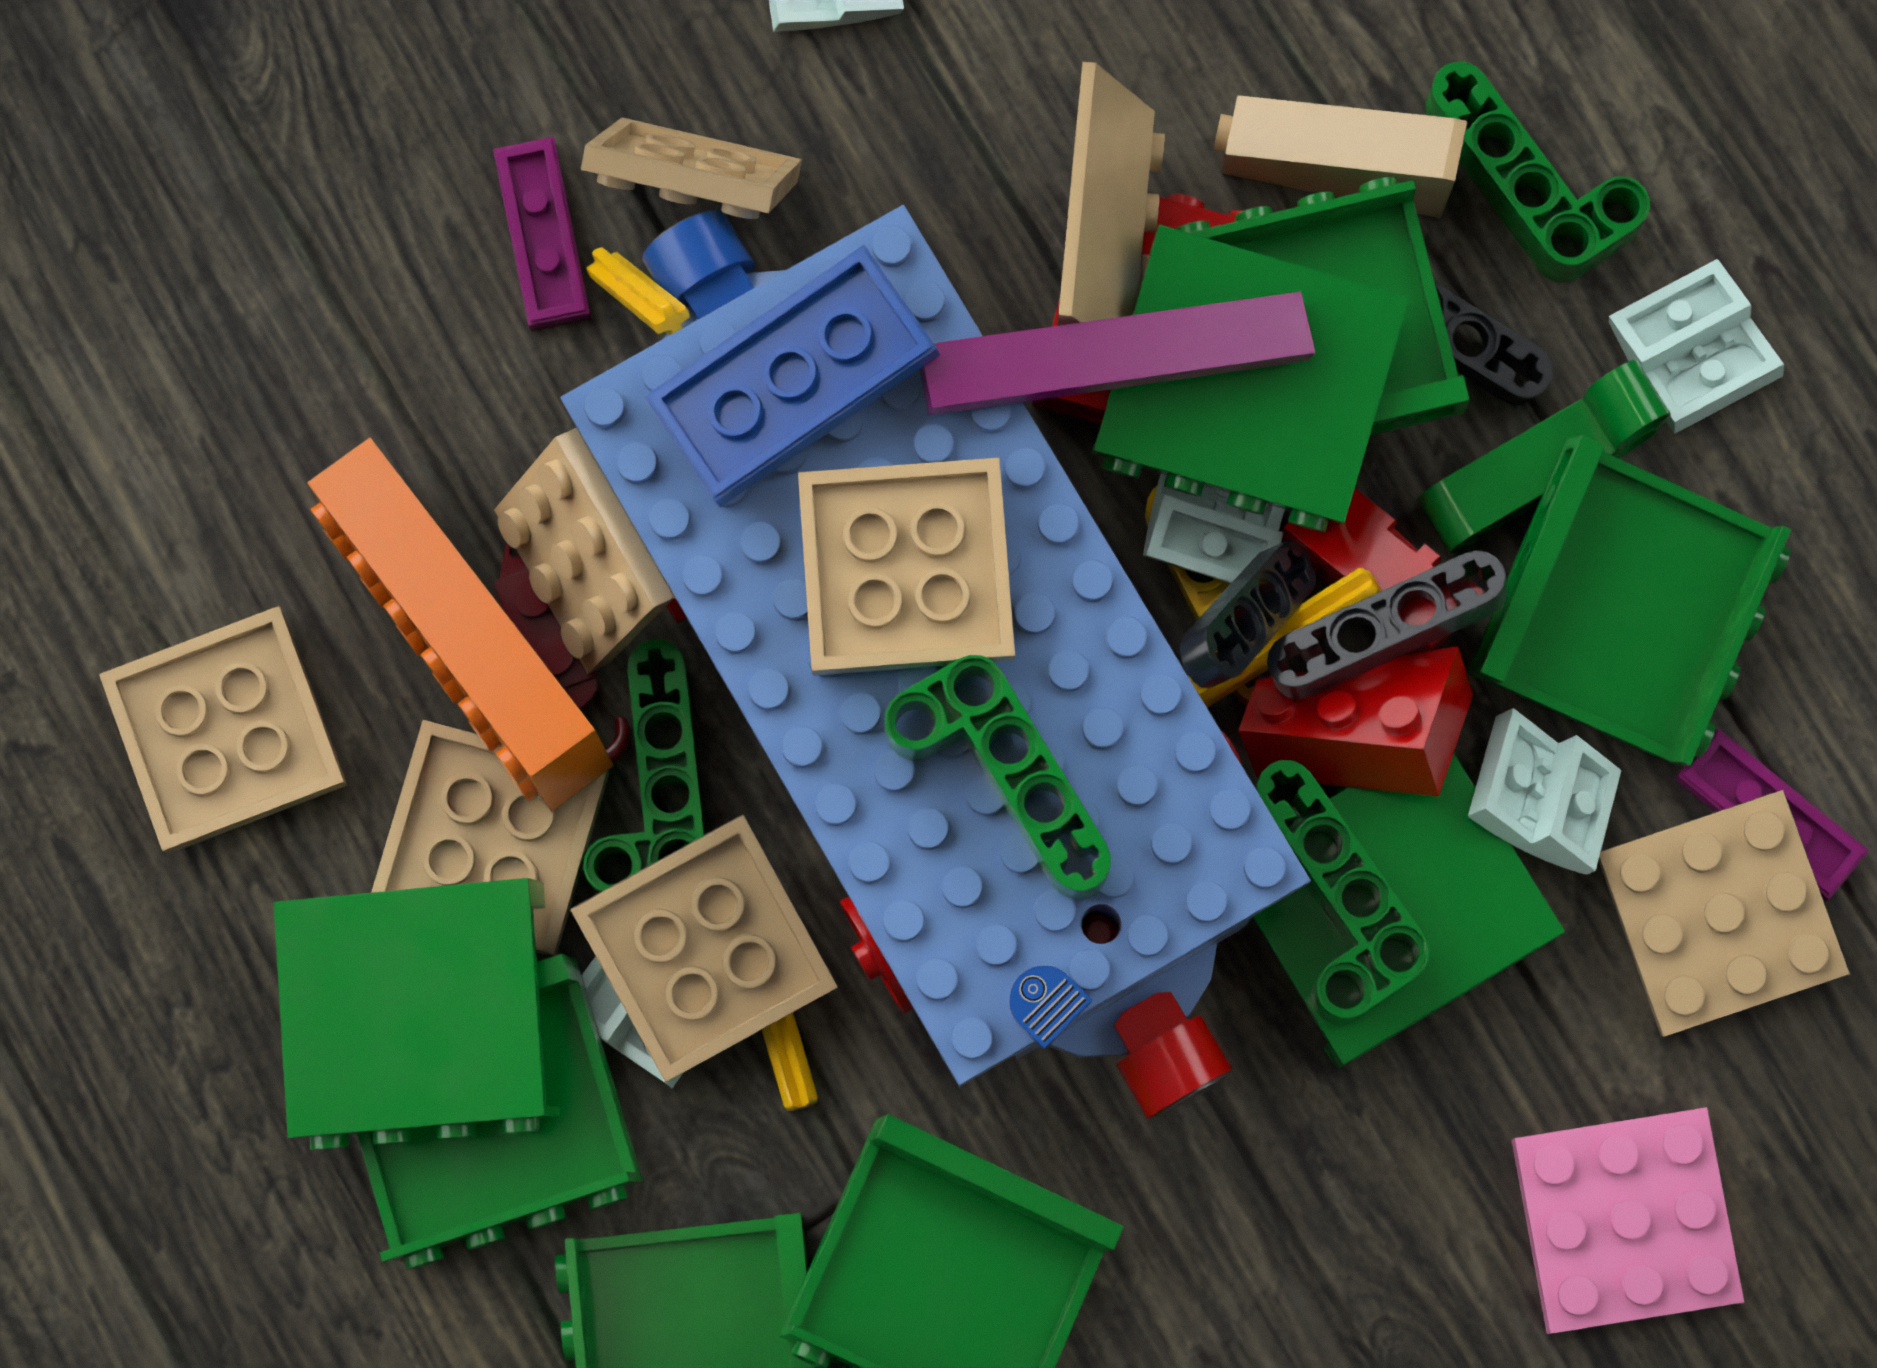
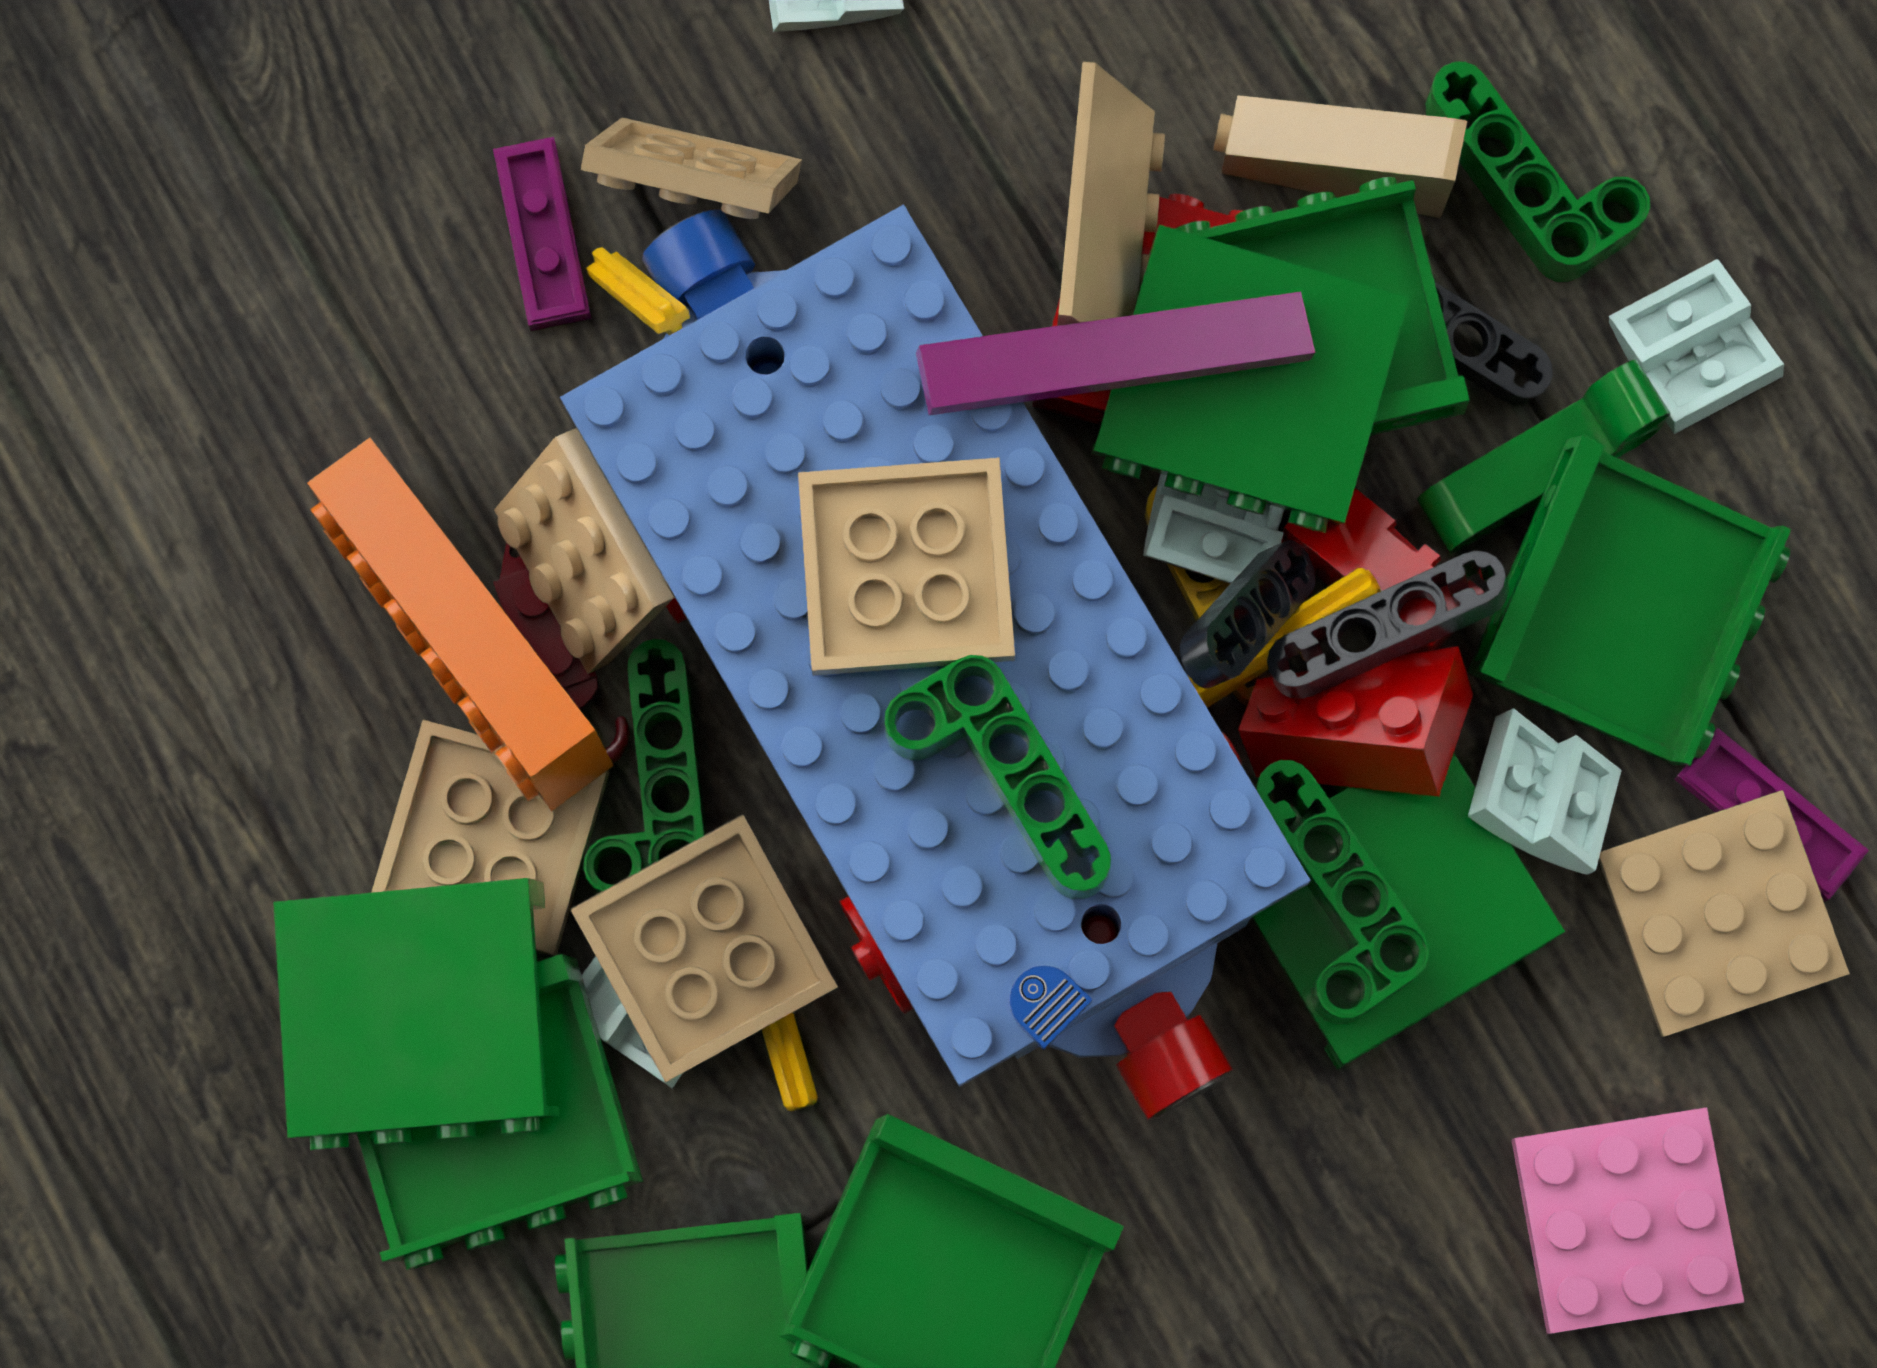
(222, 730): tan plate -> none
(792, 375): blue tile -> none

